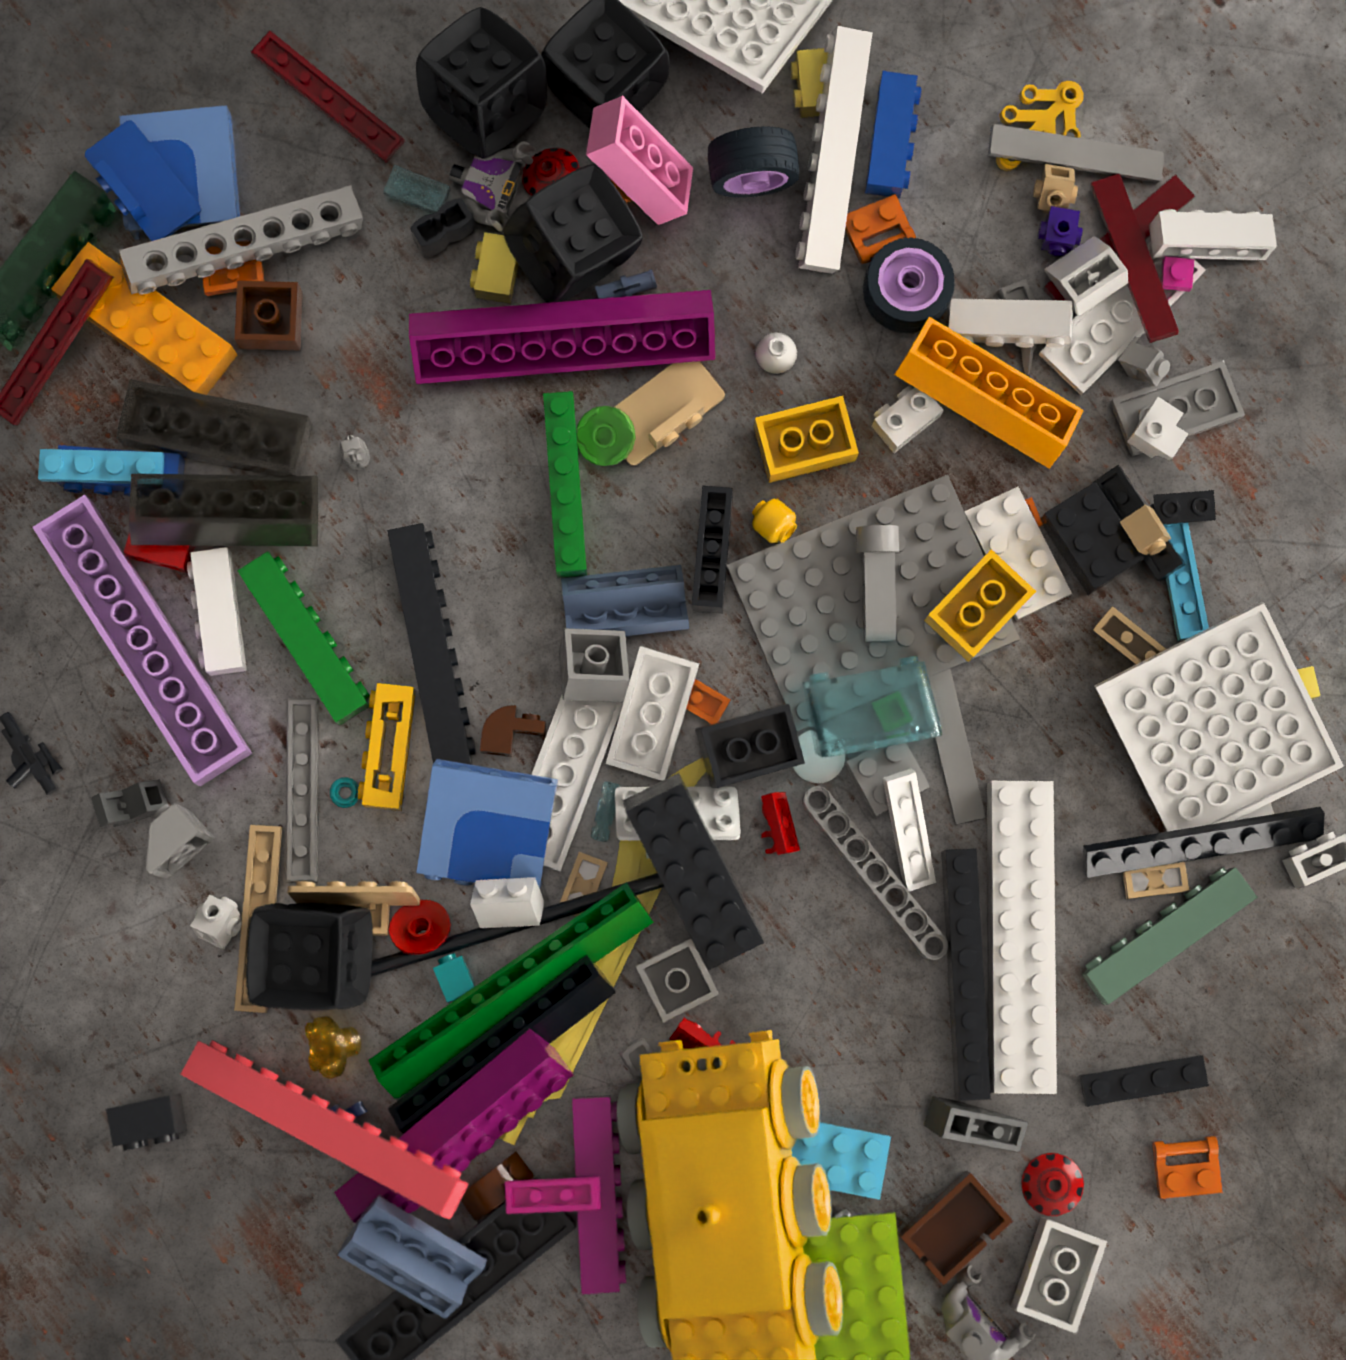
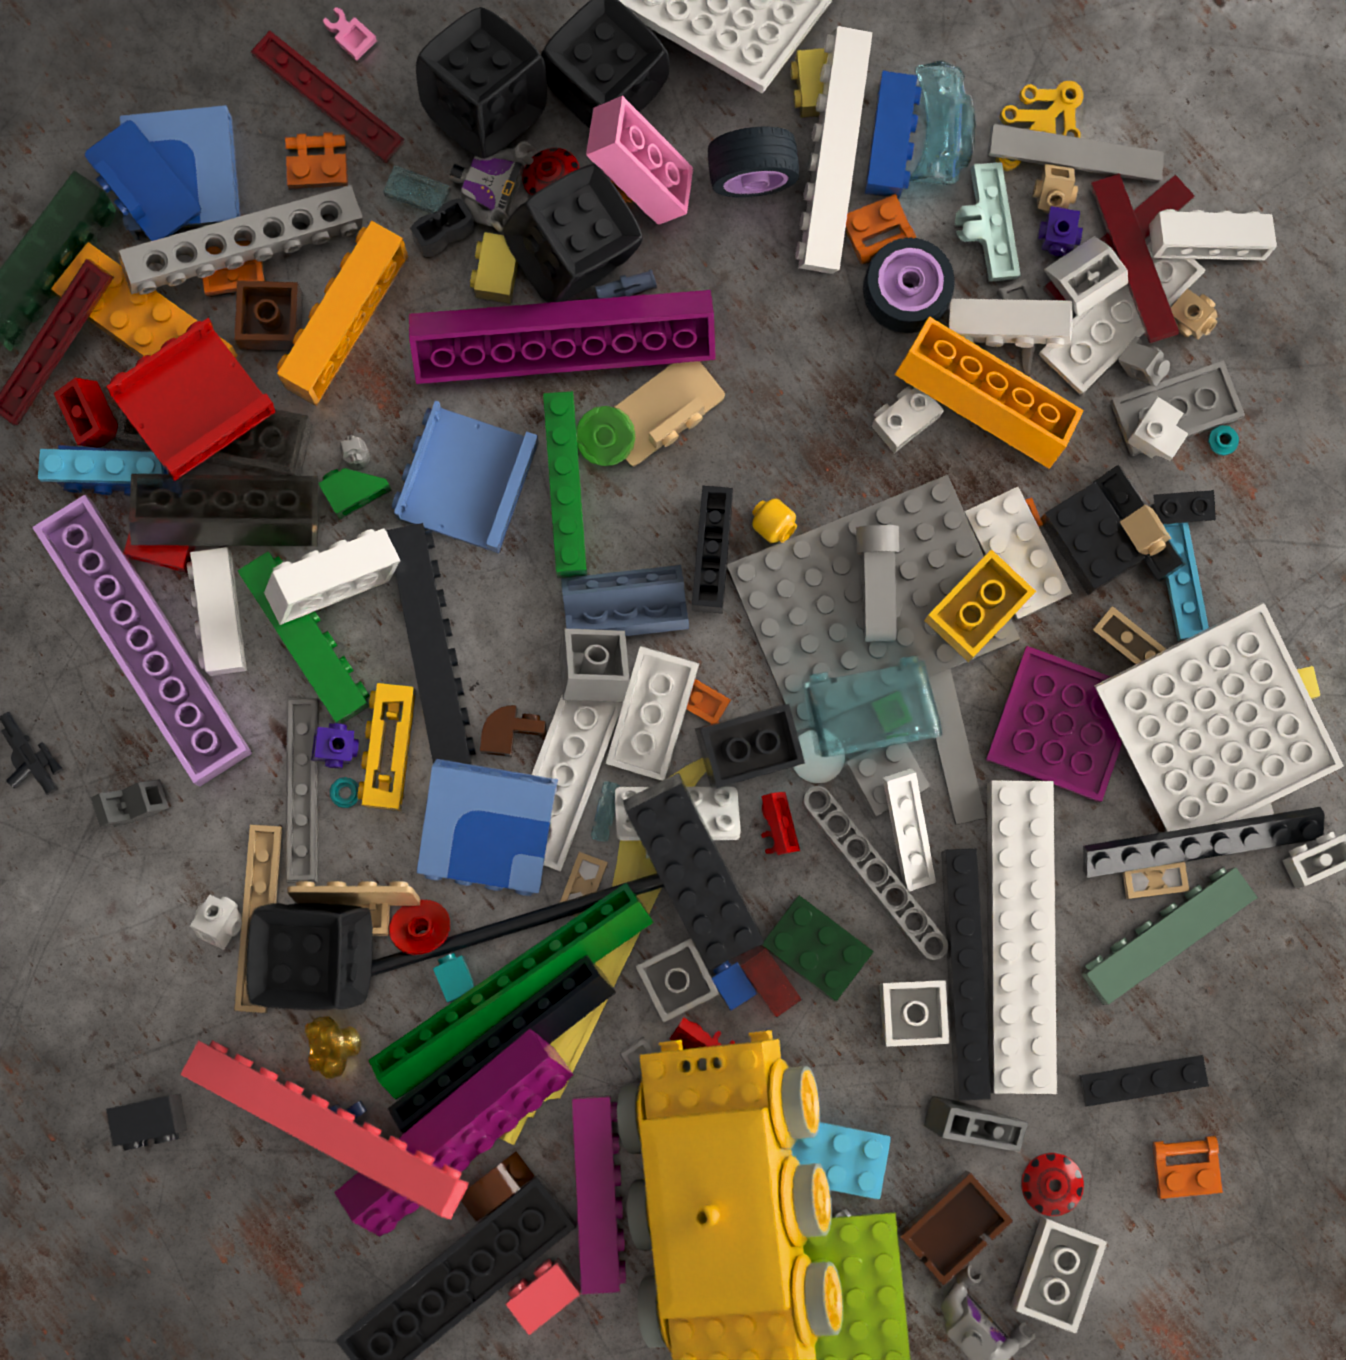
(87, 412): none -> red brick
(174, 840): light grey slope -> none
(189, 399): none -> red panel
(316, 170): none -> orange plate
(324, 750): none -> dark purple brick
(331, 575): none -> white brick
(342, 312): none -> light orange brick
(351, 36): none -> bright pink plate
(351, 490): none -> green slope
(411, 1257): sand blue slope -> none
(464, 478): none -> medium blue panel
(507, 902): white brick -> none
(543, 1295): none -> coral brick
(552, 1195): dark pink tile -> none
(732, 984): none -> blue brick
(770, 983): none -> clear red brick
(776, 353): white brick -> none
(805, 439): yellow brick -> none
(817, 948): none -> dark green brick
(914, 1013): none -> white brick
(949, 124): none -> clear light blue windscreen
(990, 222): none -> light aqua plate
(1056, 726): none -> magenta plate
(1177, 273): dark pink plate -> none
(1194, 314): none -> tan brick
(1220, 448): none -> teal plate

